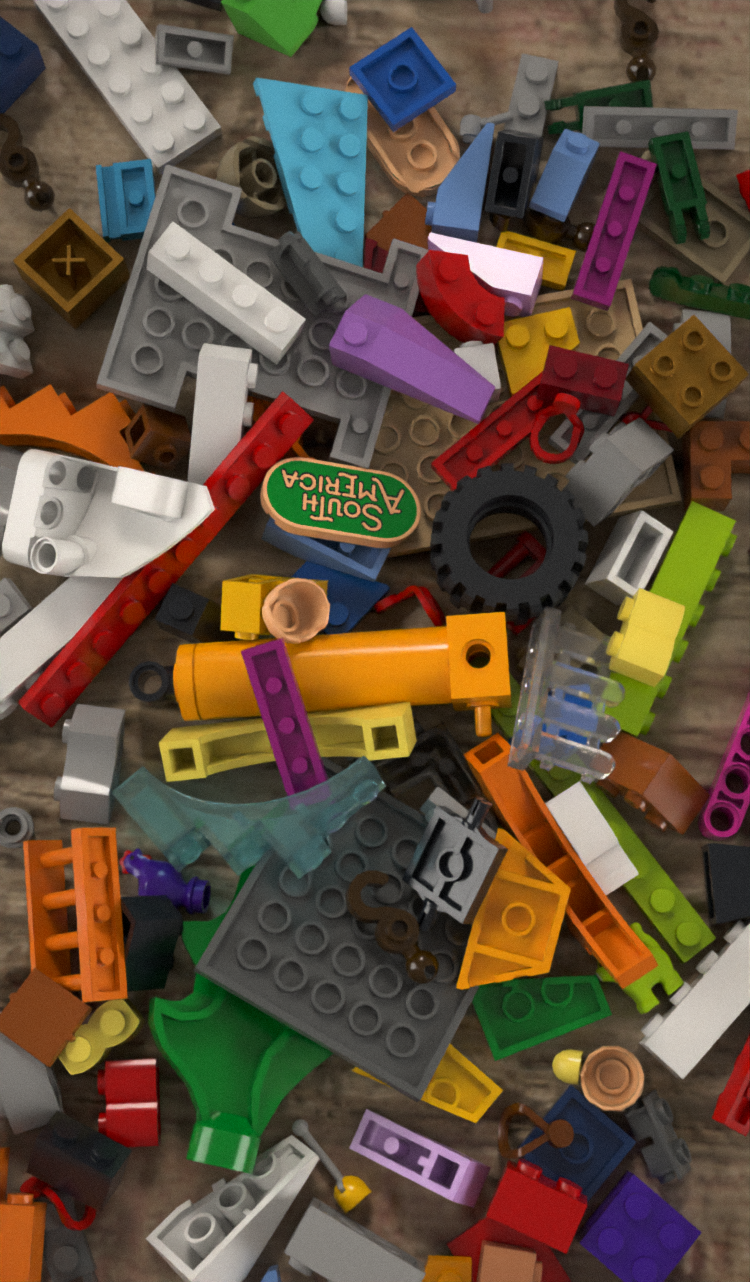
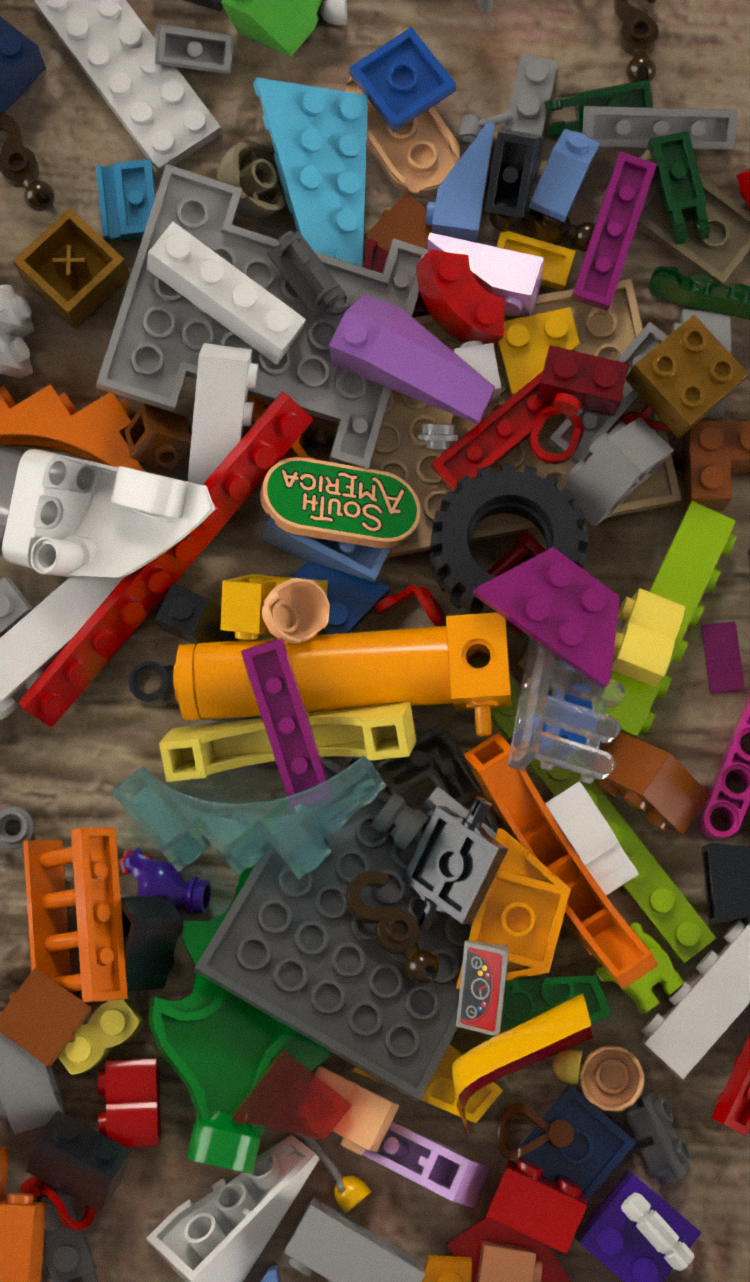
(91, 763): light grey brick -> none
(292, 1101): none -> clear red wing
(368, 1117): none -> light nougat brick
(399, 821): none -> dark grey wheel
(437, 435): none -> light grey plate
(482, 987): none -> slope
(519, 1048): none -> yellow piece
(560, 610): none -> magenta wing
(629, 556): white brick -> none
(657, 1231): none -> white axle
(722, 657): none -> magenta sticker

